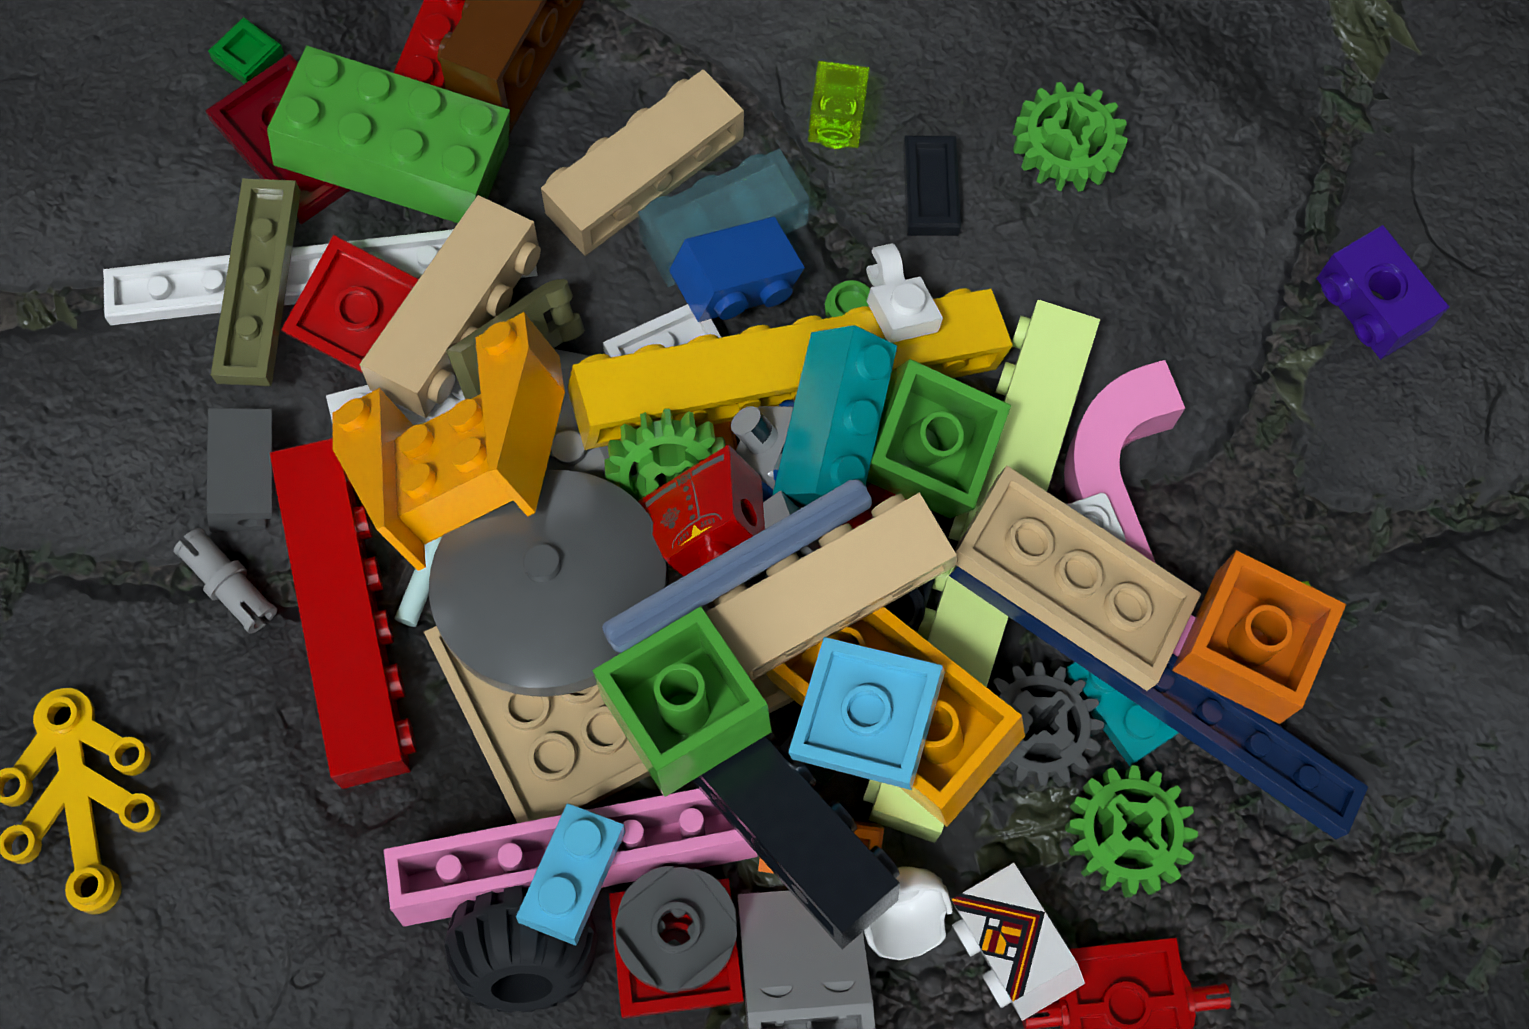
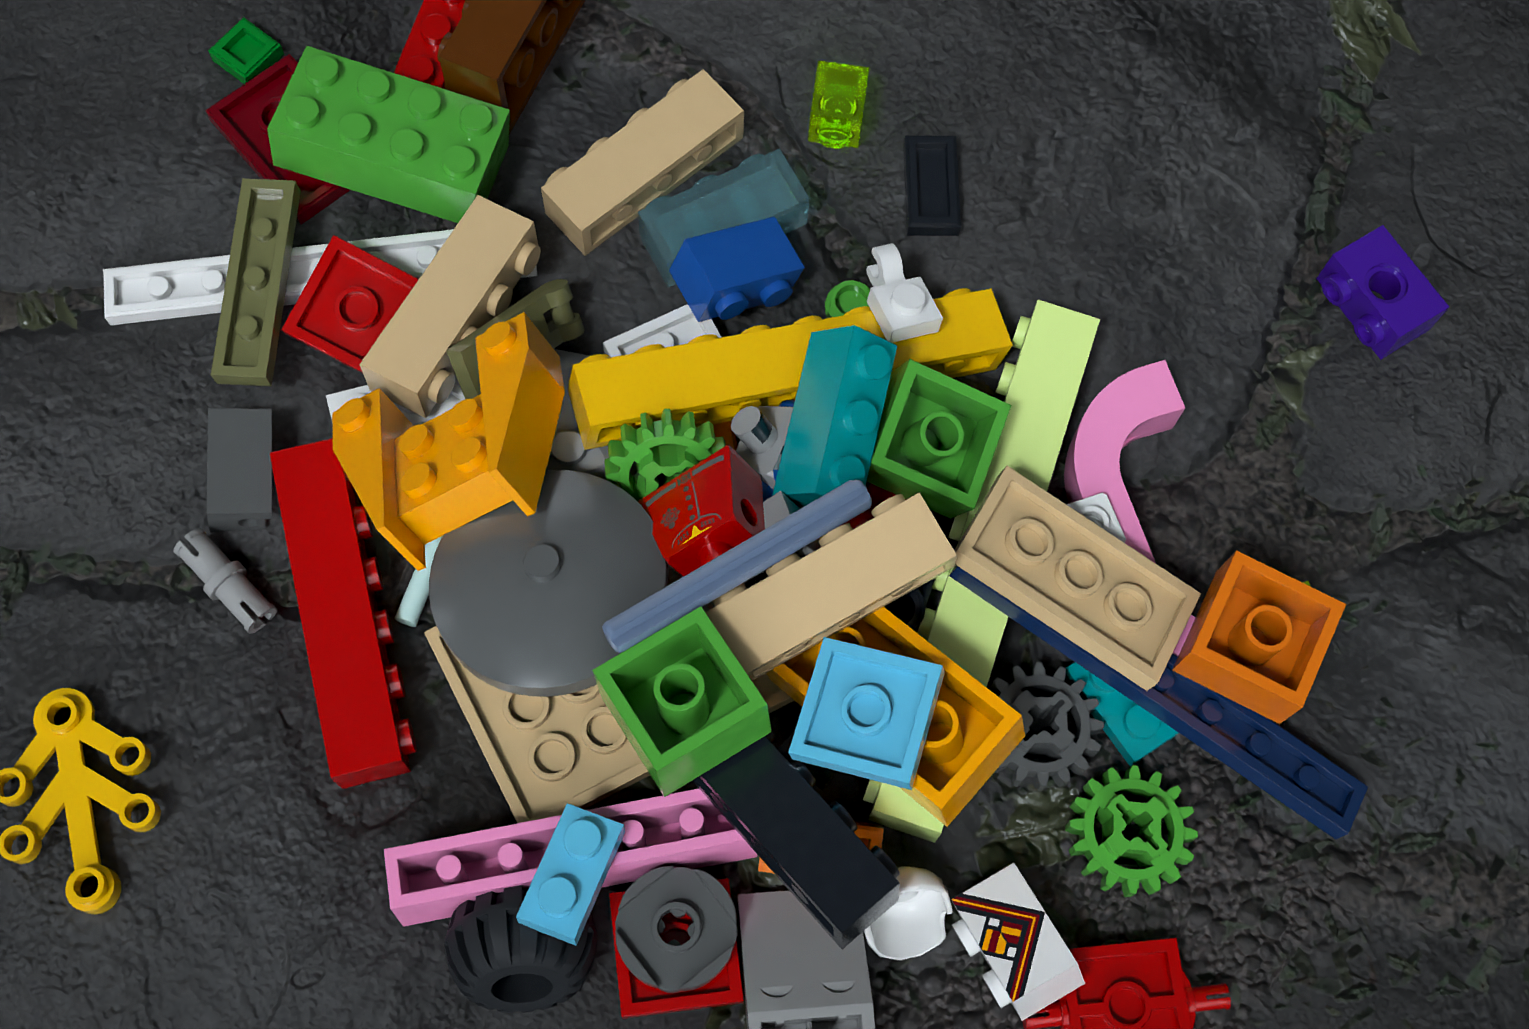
(1066, 139): bright green gear -> none

